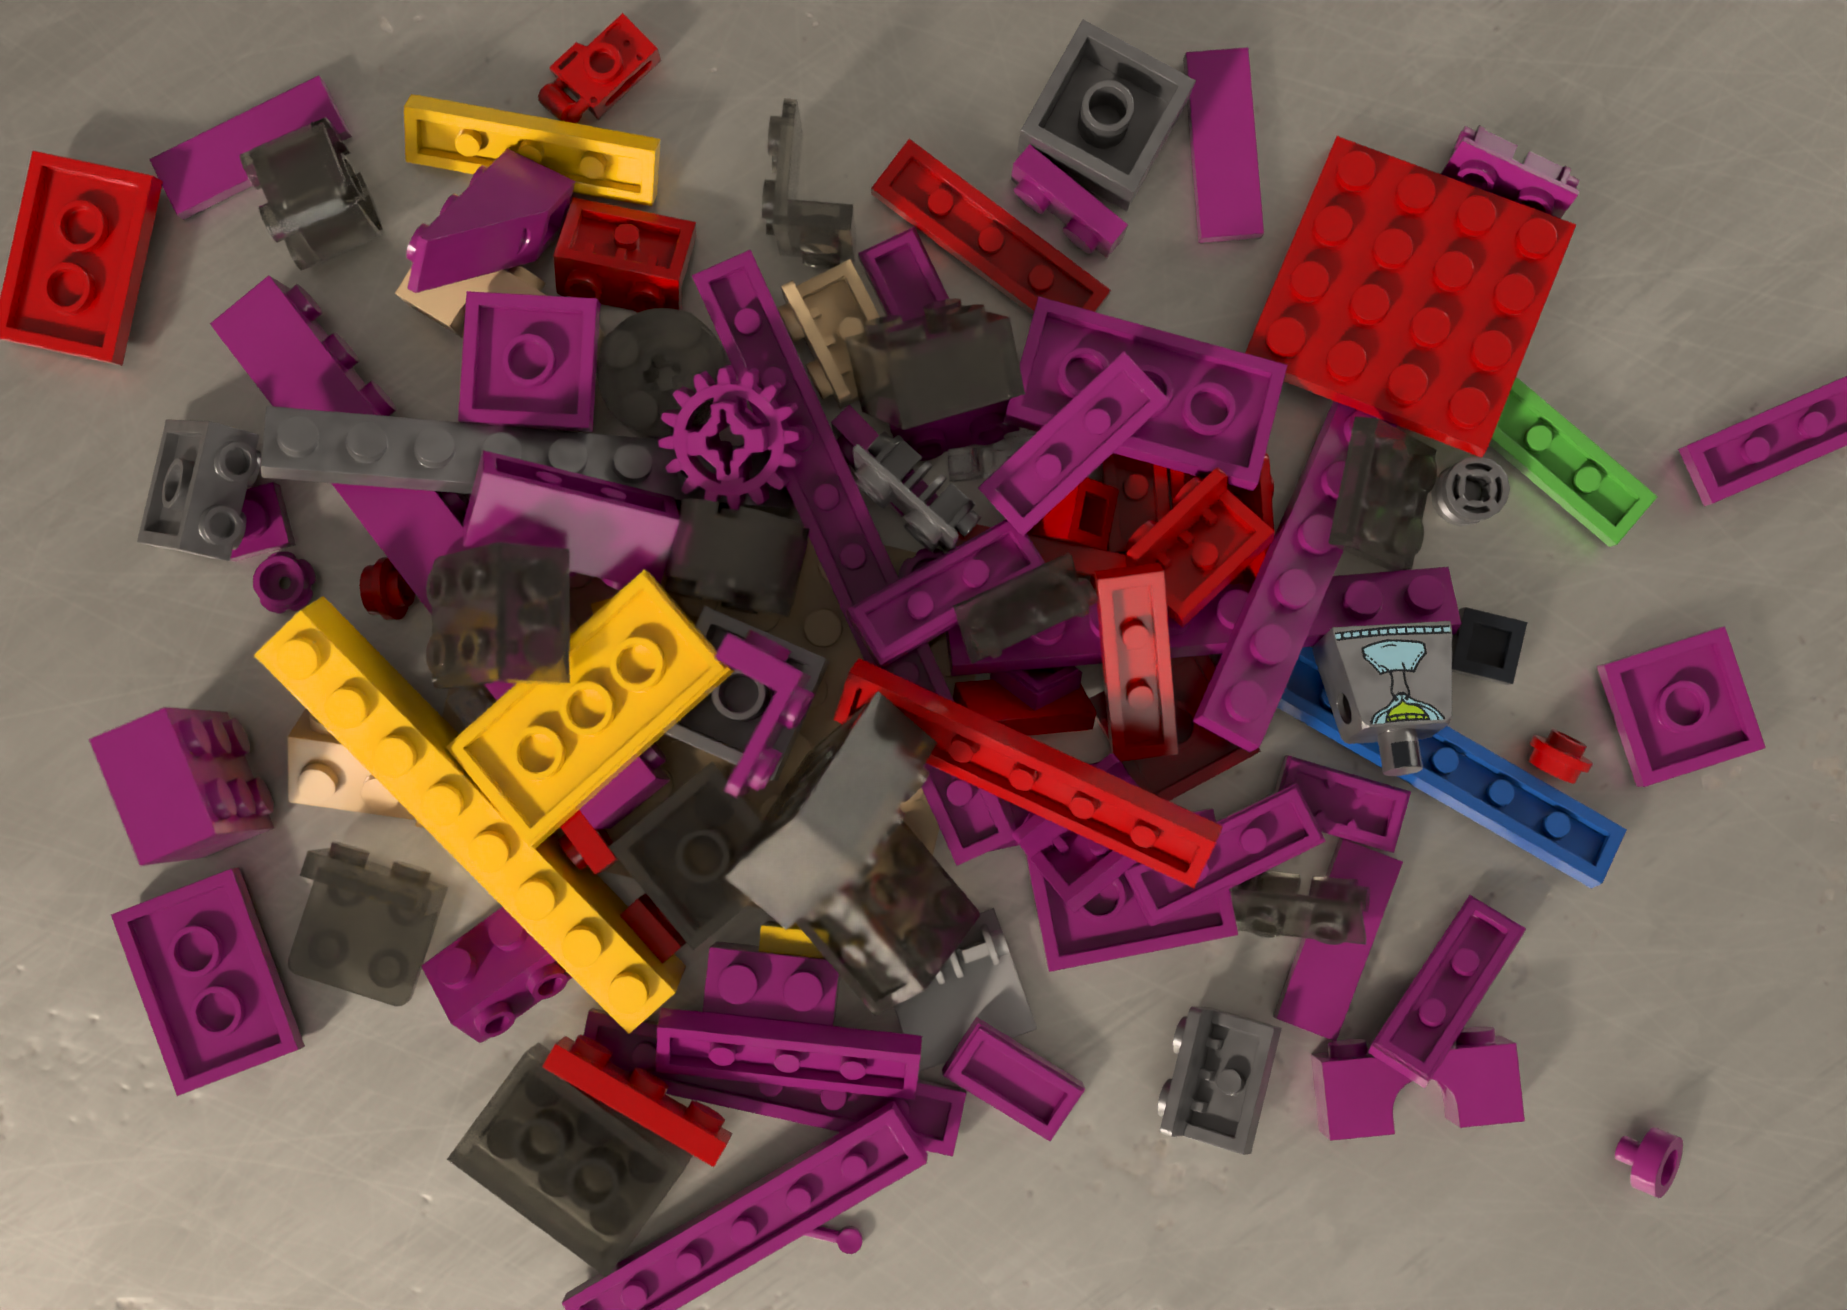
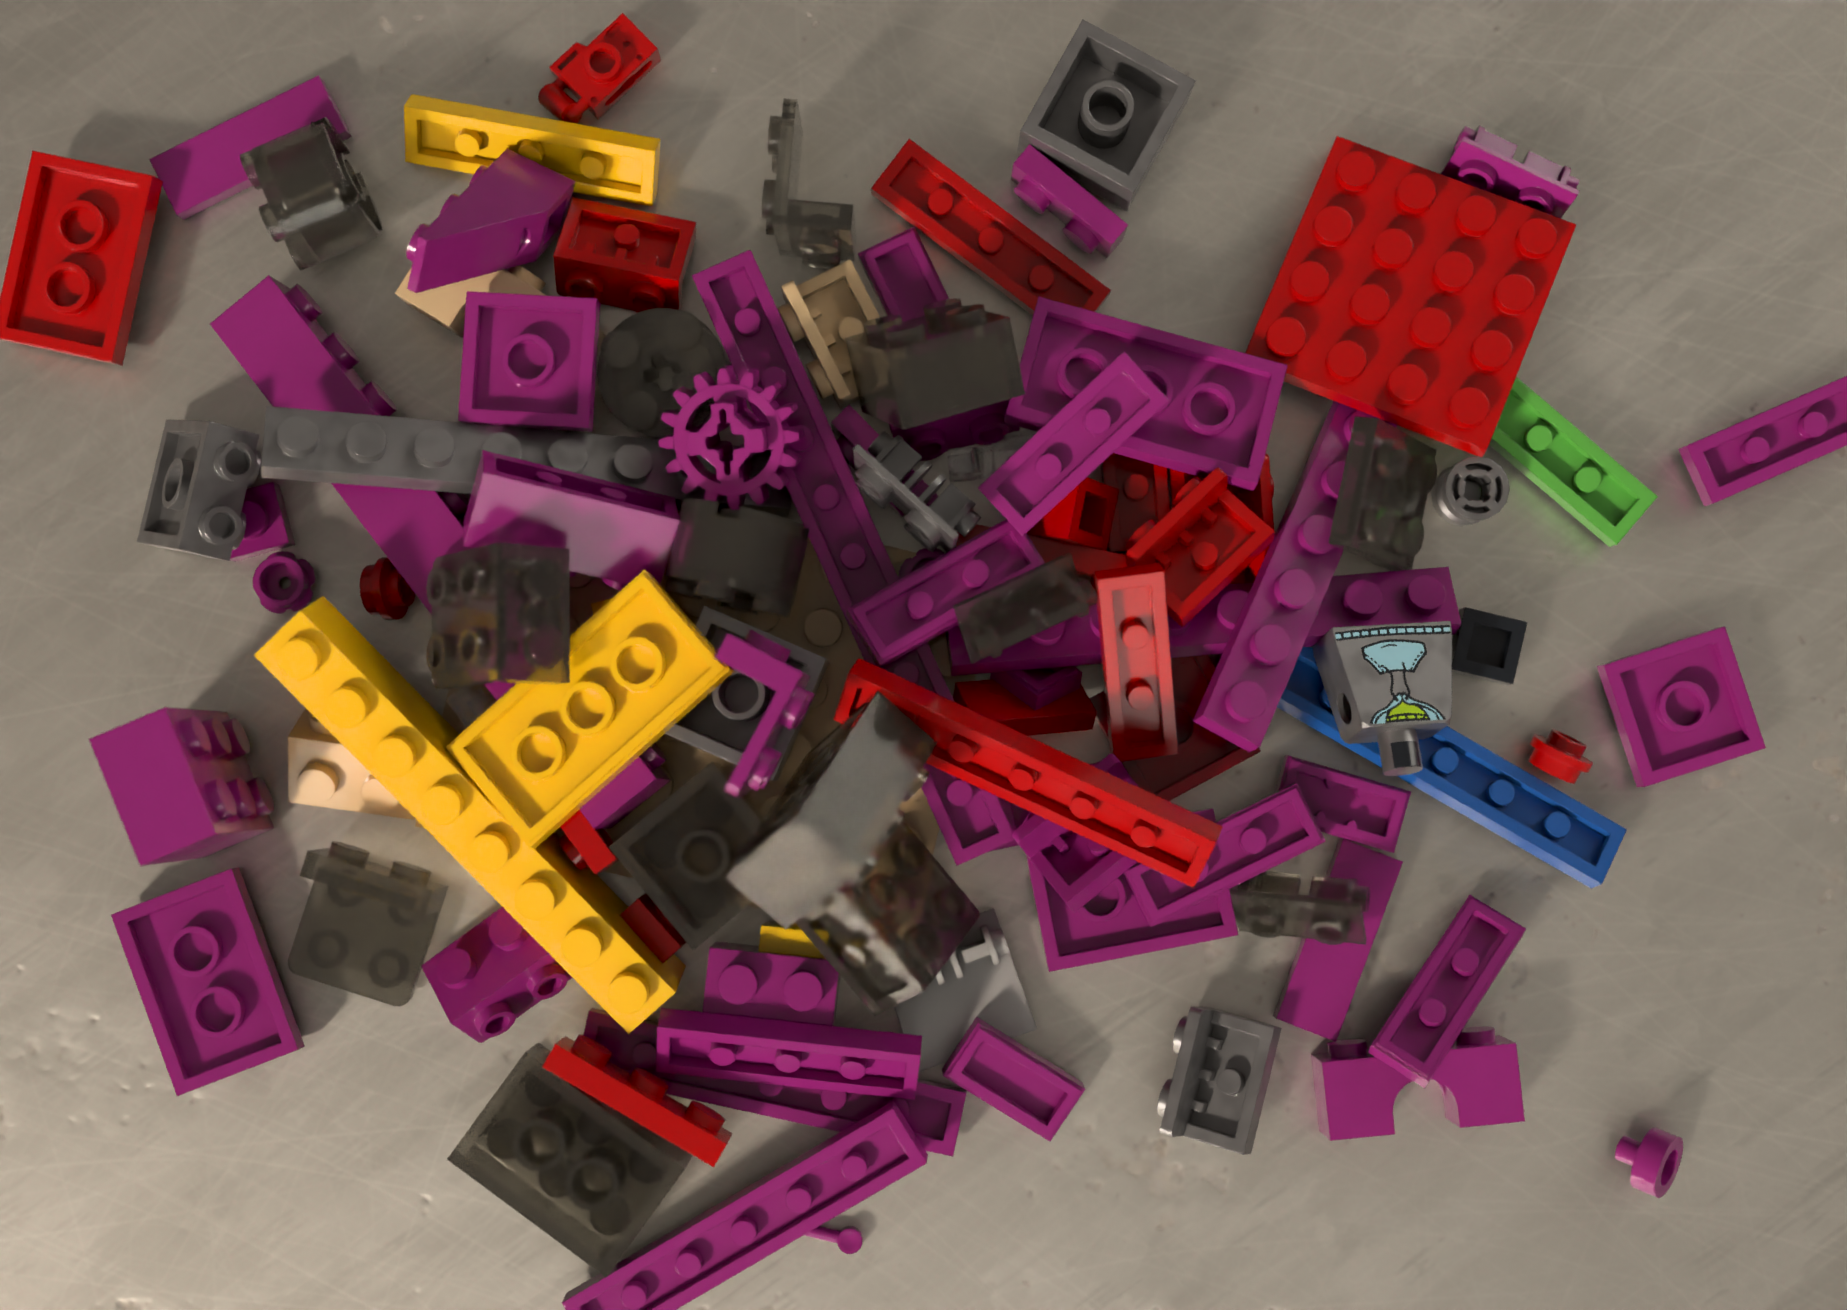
(1224, 146): magenta tile -> none

